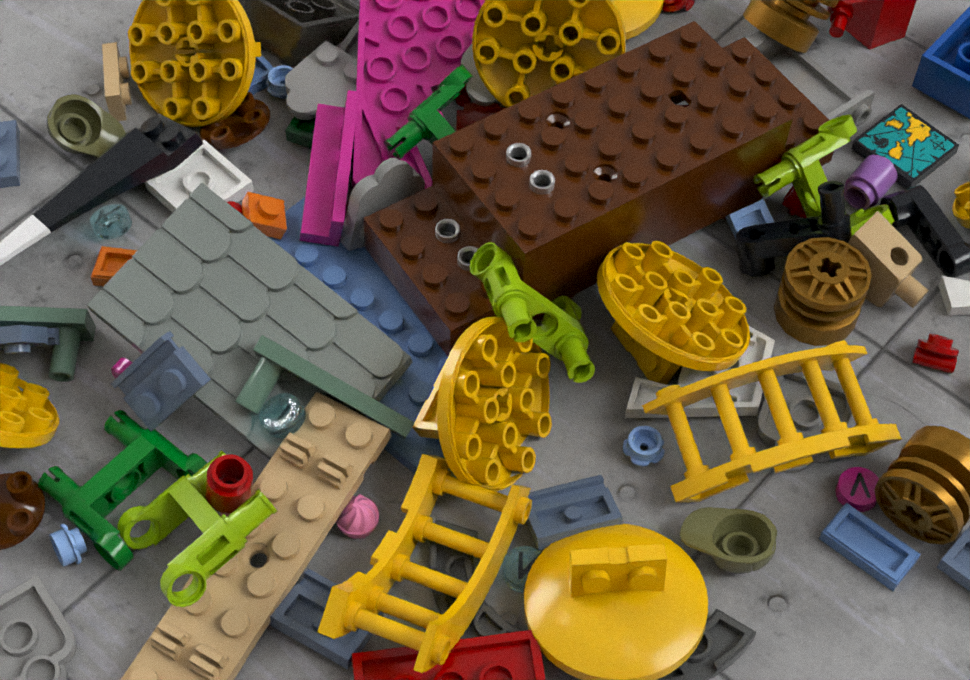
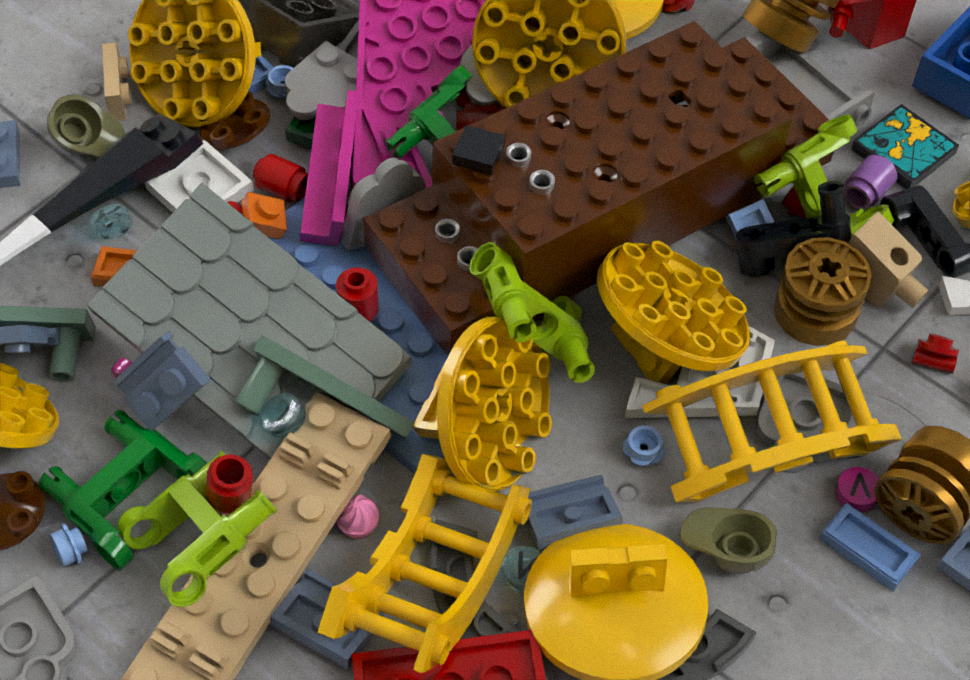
(280, 178): none -> red brick
(360, 290): none -> red brick
(478, 150): none -> black tile

